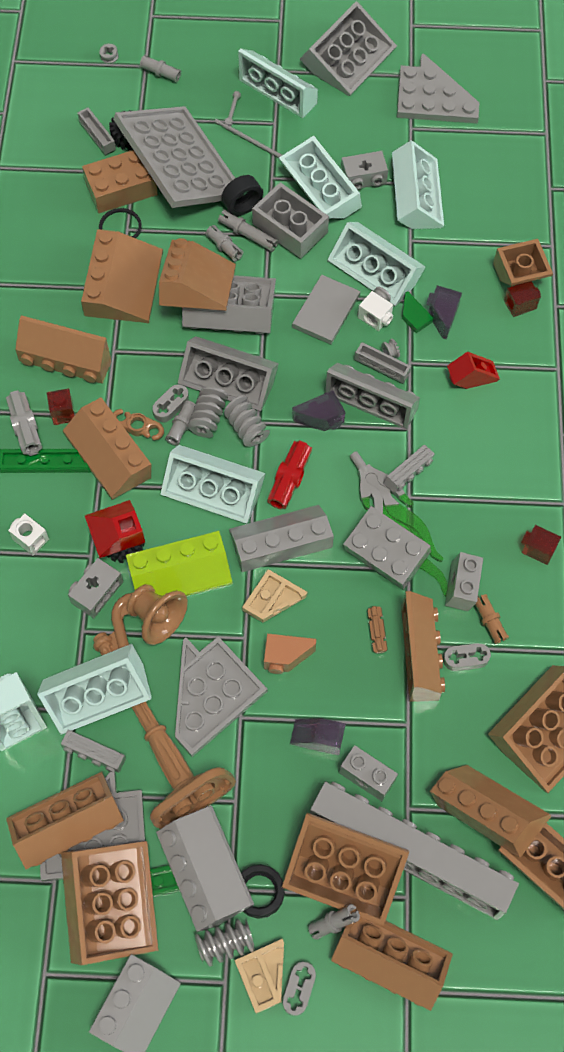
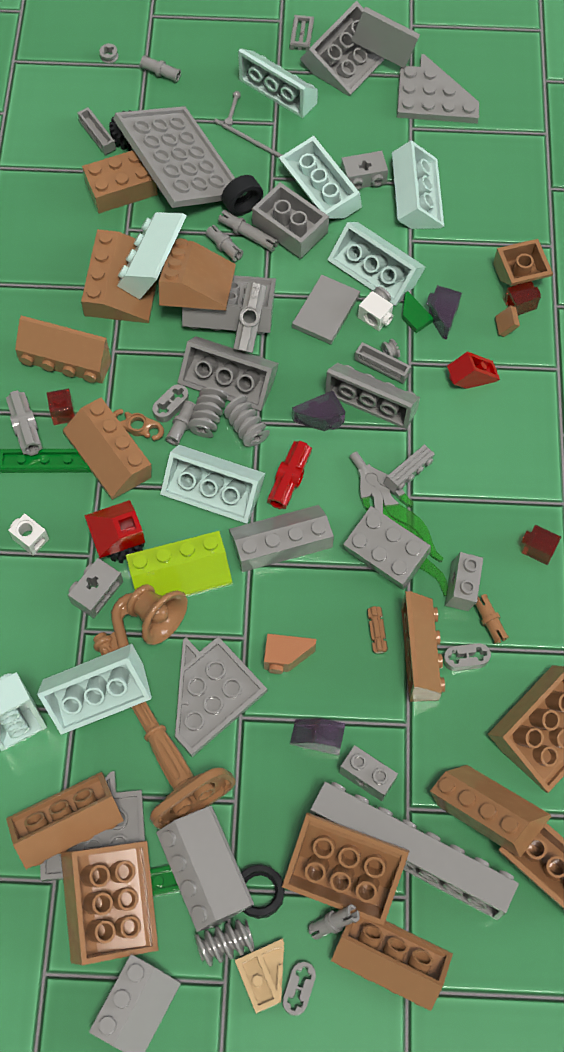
(93, 751): light grey piece -> none
(124, 210): black piece -> none
(150, 252): none -> light aqua slope
(253, 303): none -> light grey piece
(272, 597): tan wing -> none
(300, 44): none -> light grey tile
(385, 37): none -> light grey tile
(507, 321): none -> medium nougat tile

